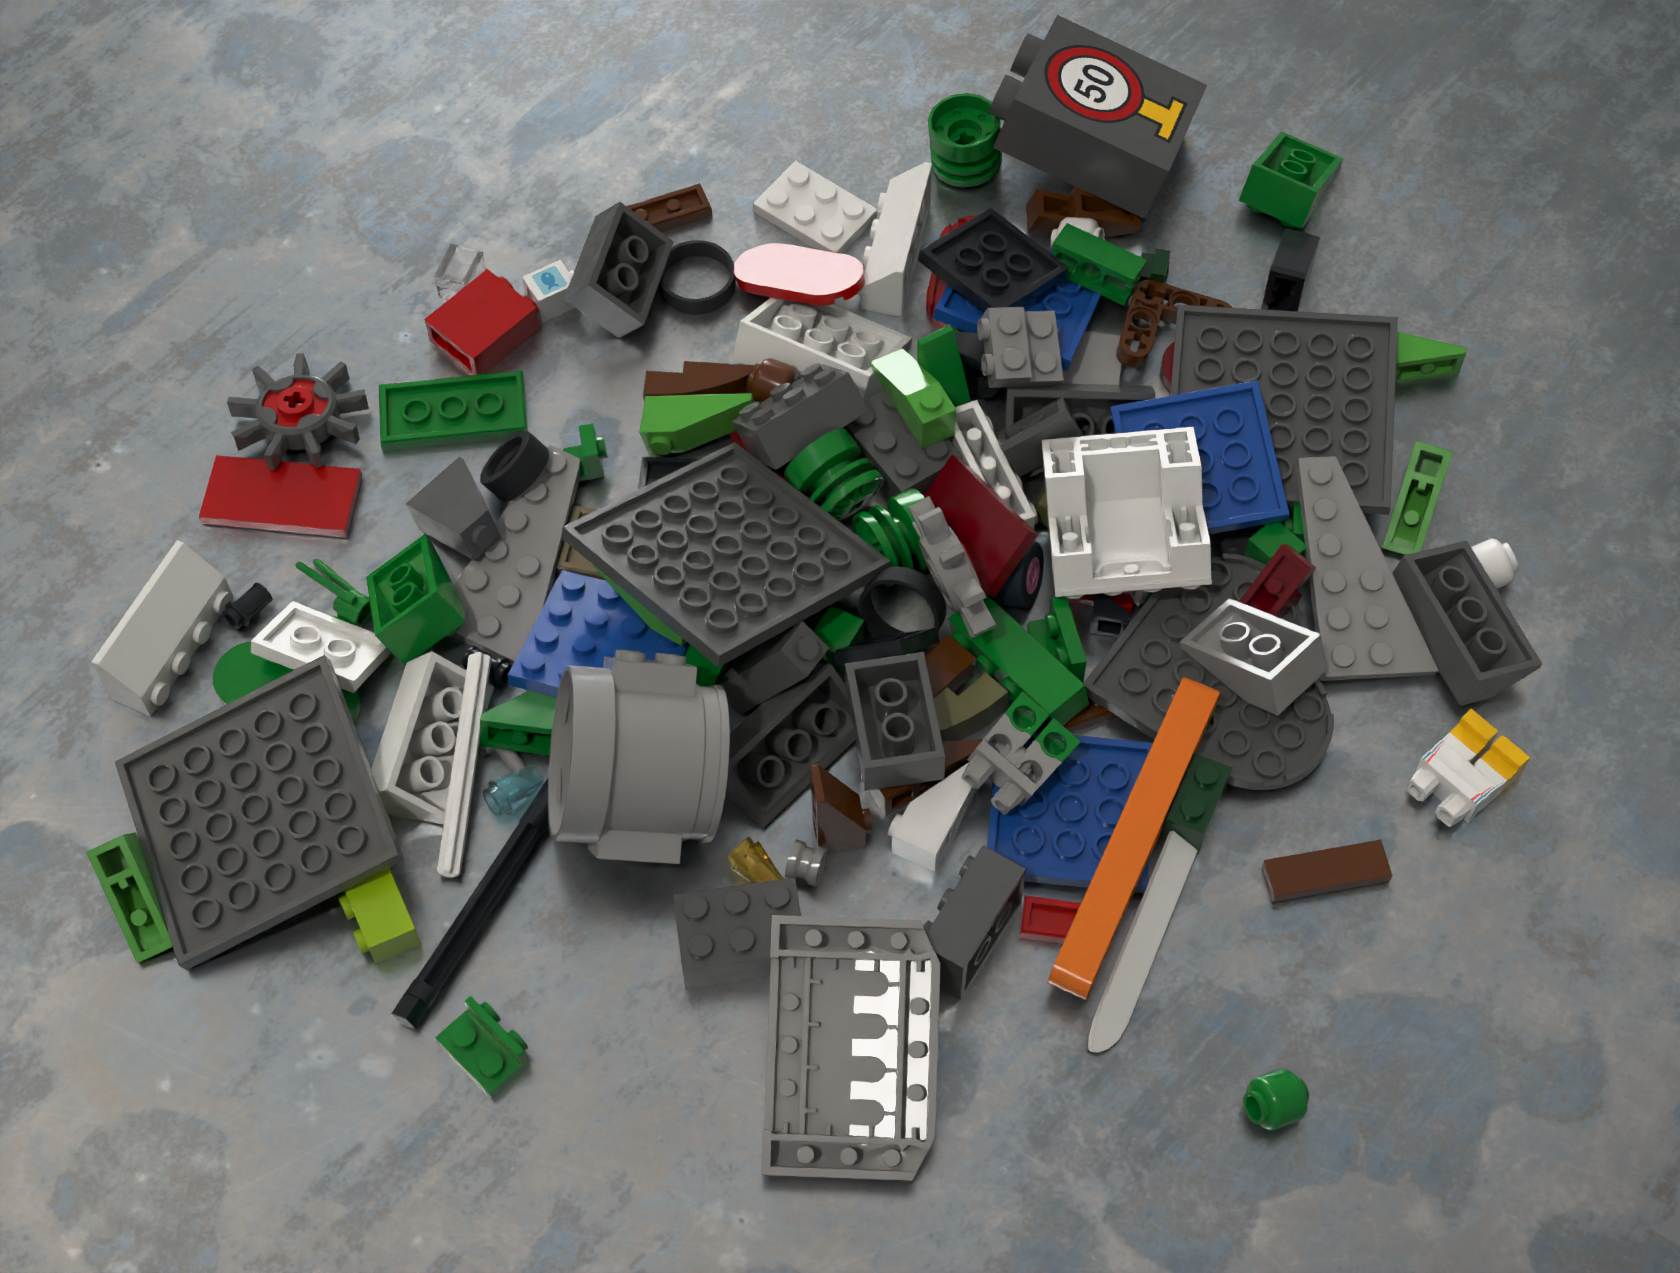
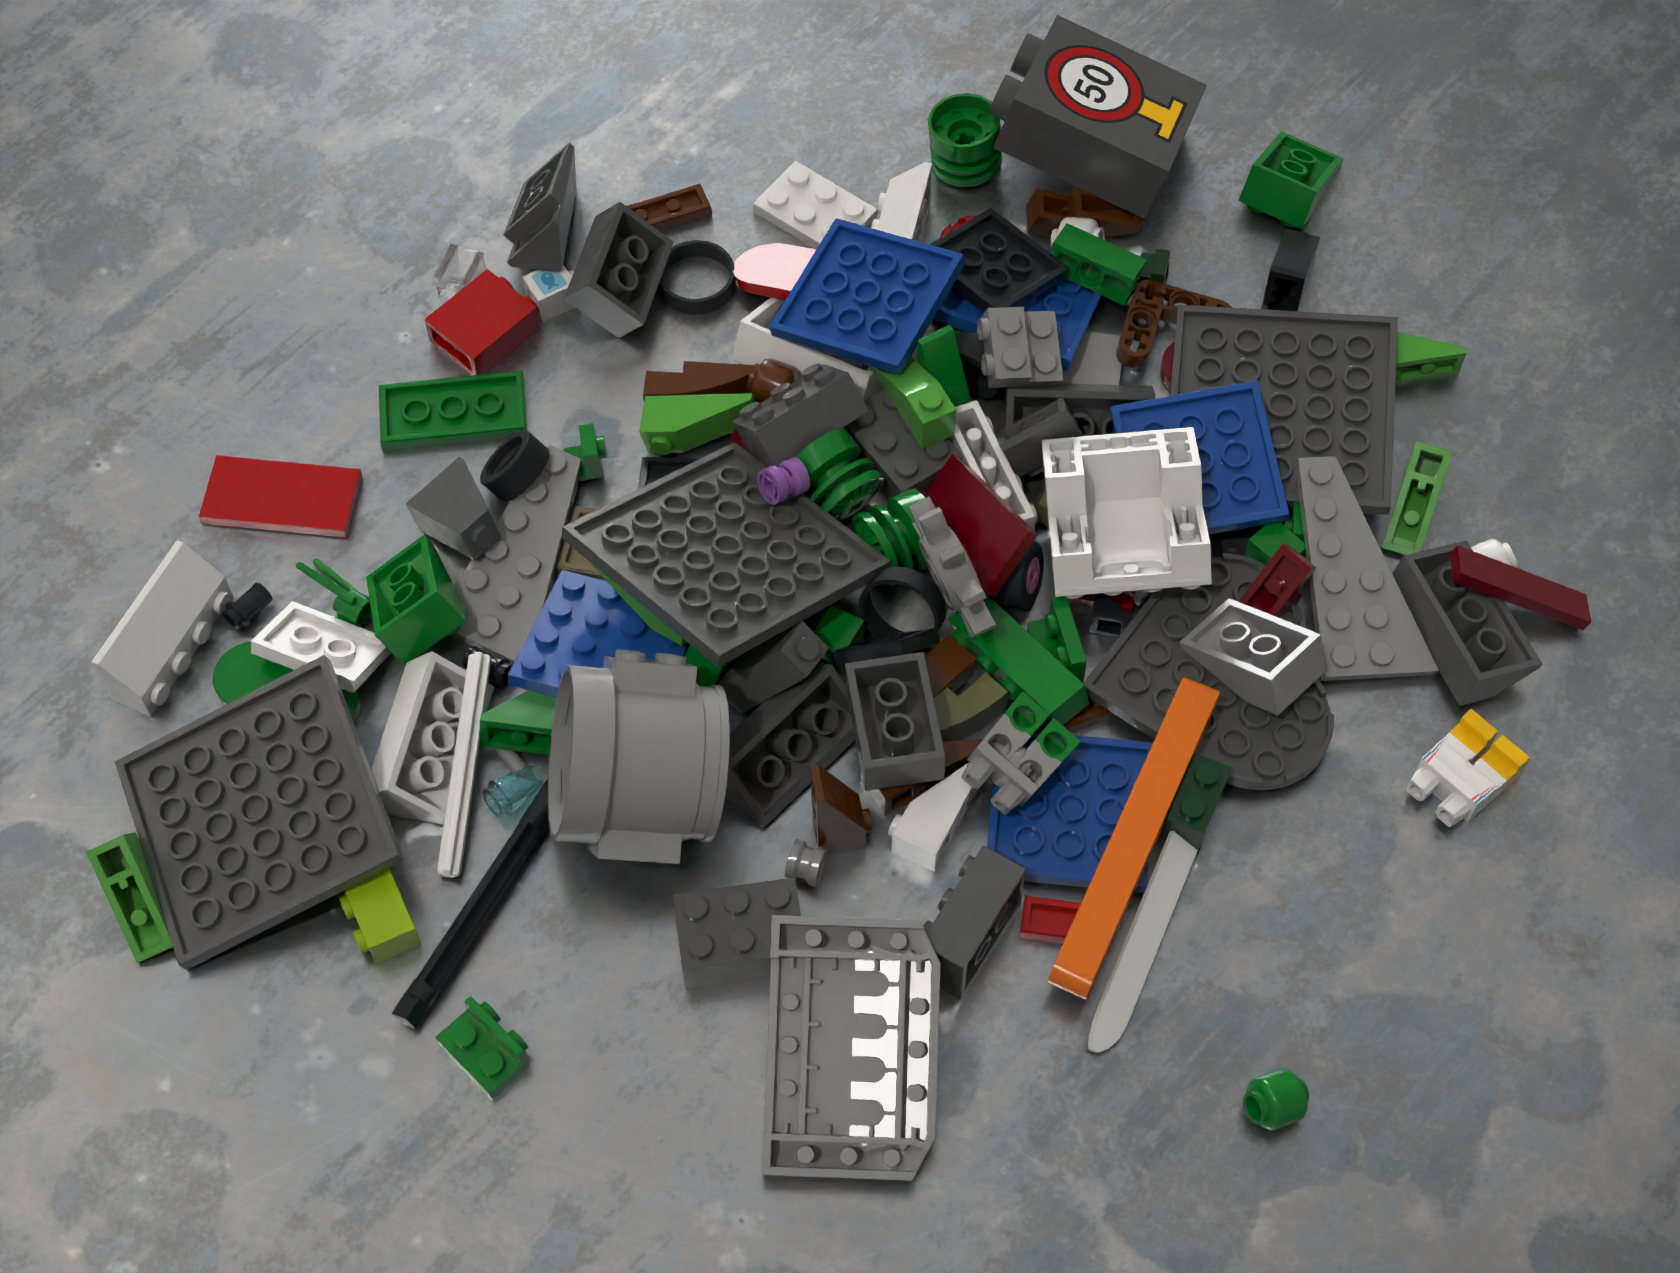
(297, 412): dark grey gear -> none
(544, 214): none -> dark grey slope
(753, 862): clear yellow cone -> none
(779, 482): none -> medium lavender wheel
(867, 295): none -> blue plate
(1327, 870): reddish brown tile -> none
(1519, 587): none -> dark red tile

